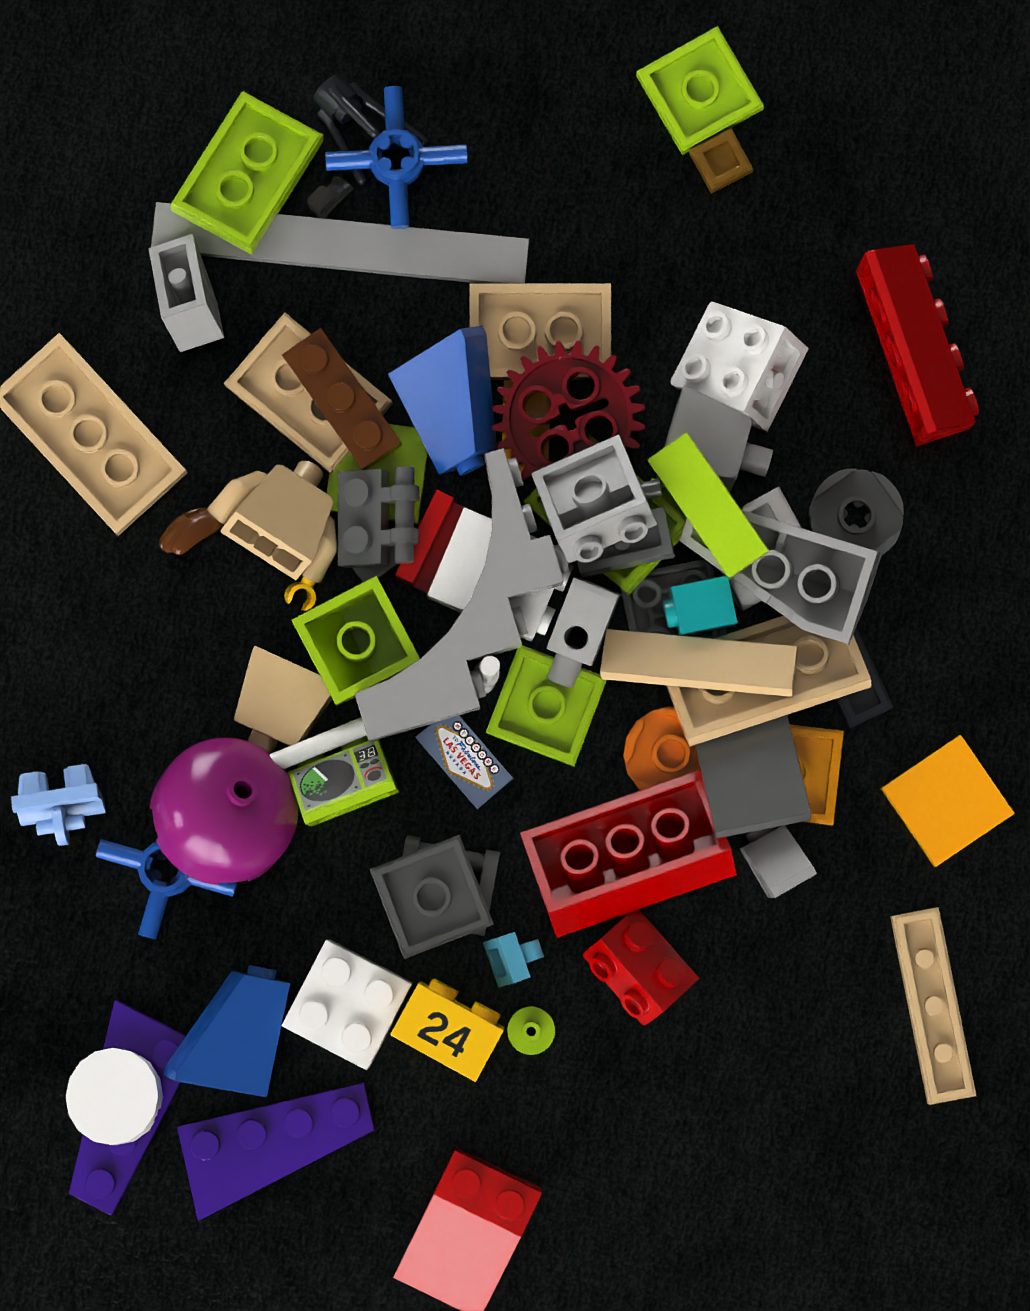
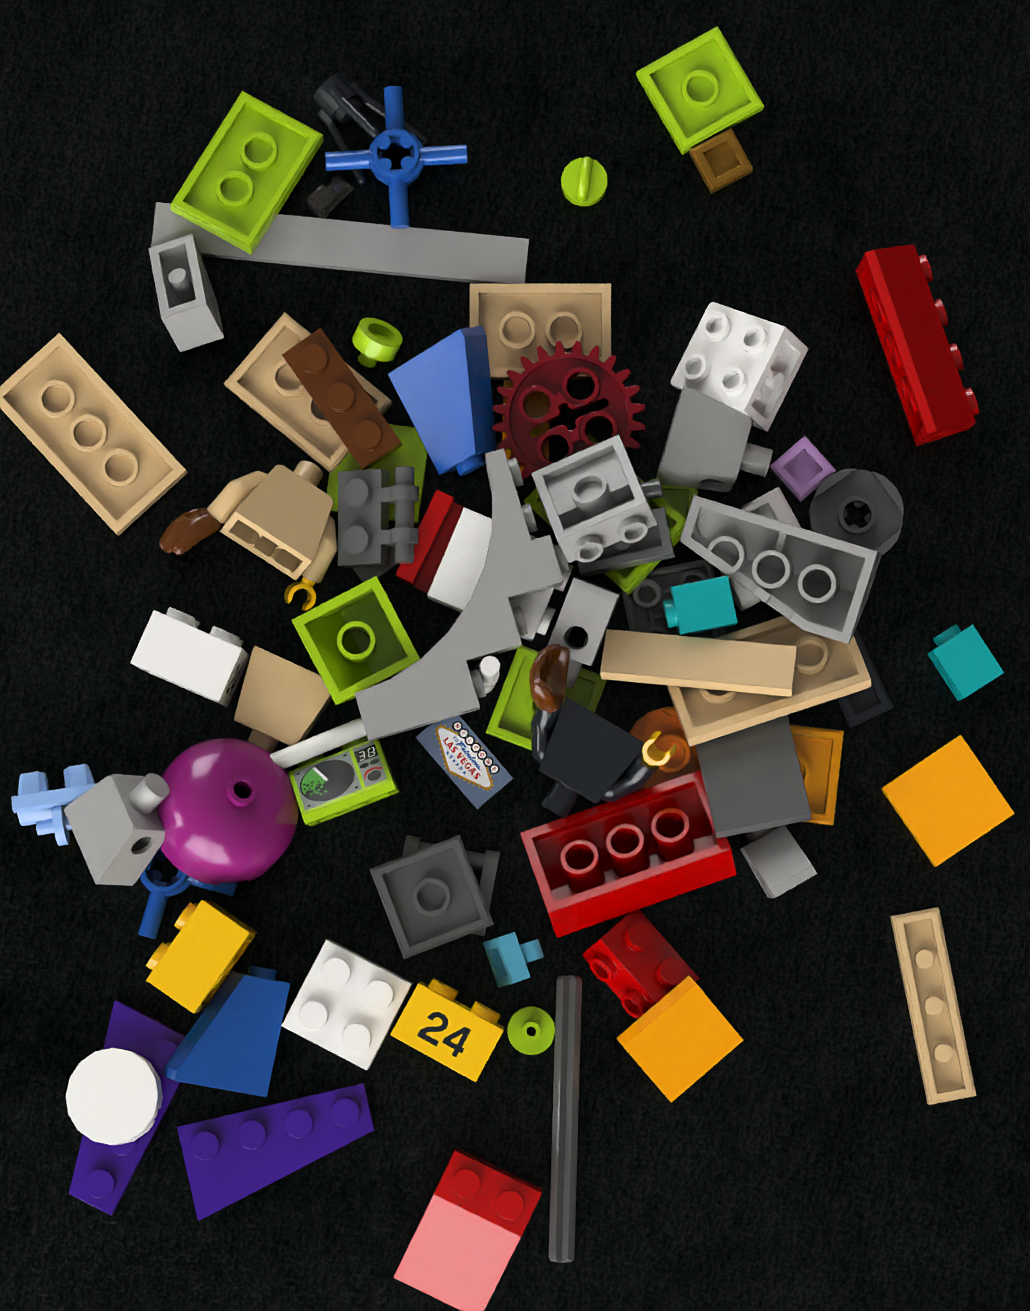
(119, 826): none -> light grey torso
(190, 657): none -> white brick
(200, 954): none -> yellow brick
(376, 341): none -> lime tile
(565, 1118): none -> dark grey axle
(581, 748): none -> black torso
(584, 181): none -> lime tile
(679, 1039): none -> light orange tile
(708, 505): lime tile -> none
(802, 469): none -> lavender tile
(964, 661): none -> teal brick

